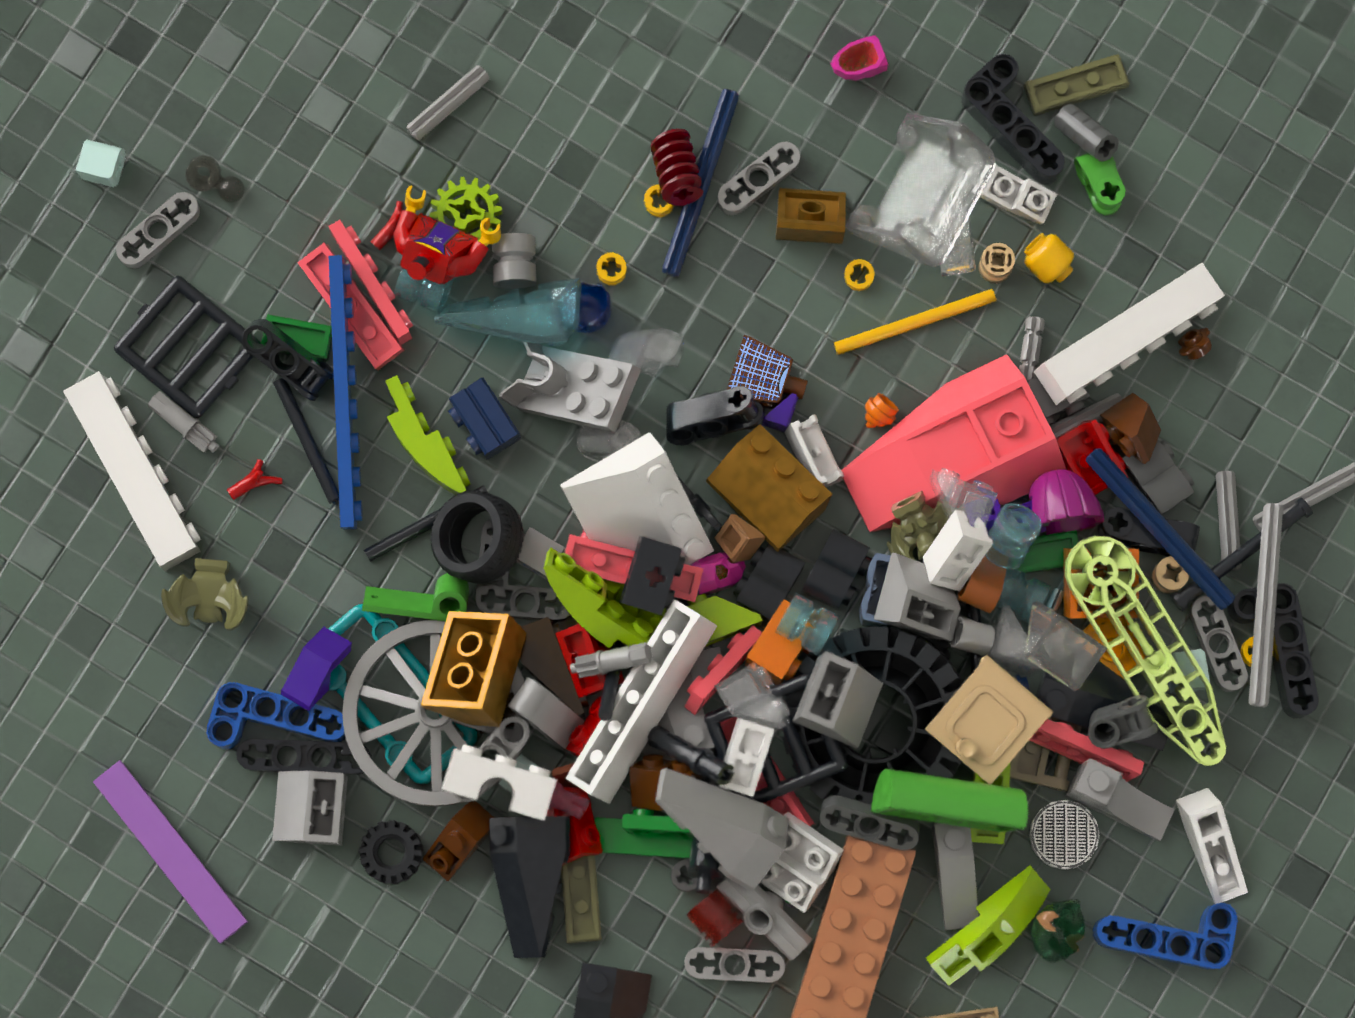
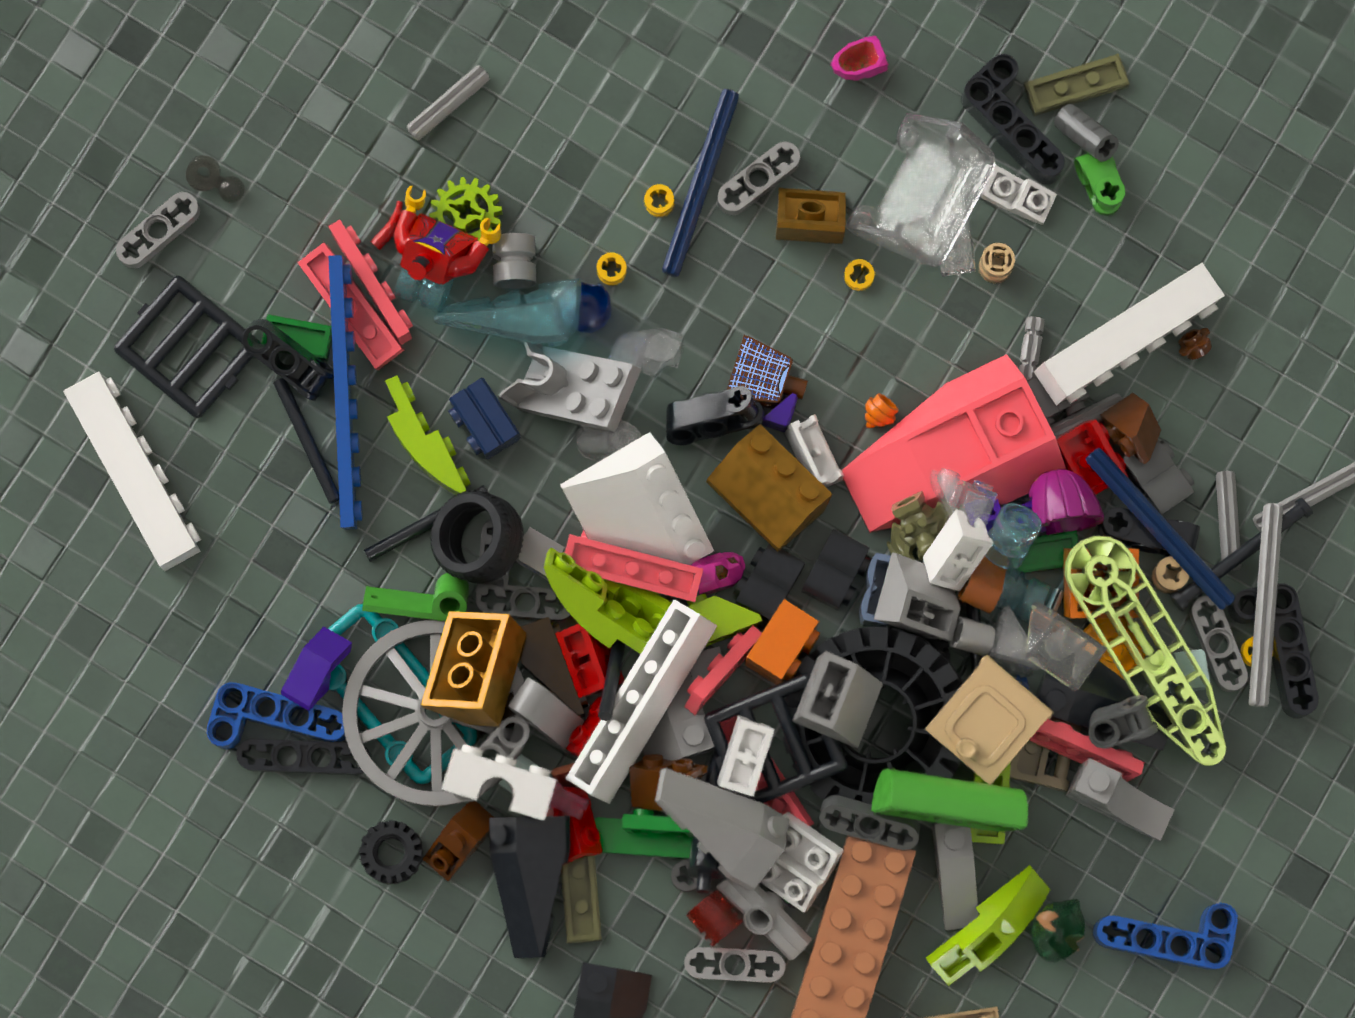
(100, 163): light aqua piece -> none
(170, 852): medium lavender tile -> none
(184, 423): light grey piece -> none
(209, 593): olive animal -> none
(251, 481): red bar -> none
(310, 807): light grey slope -> none
(611, 660): light grey piece -> none
(645, 558): black brick -> none
(676, 167): dark red piece -> none
(700, 760): black pin -> none
(701, 507): black piece -> none
(739, 539): medium nougat slope -> none
(751, 699): clear slope -> none
(795, 618): clear light blue wheel -> none
(915, 321): yellow piece -> none
(1049, 258): yellow head -> none
(1064, 834): tile -> none
(1212, 844): white slope -> none

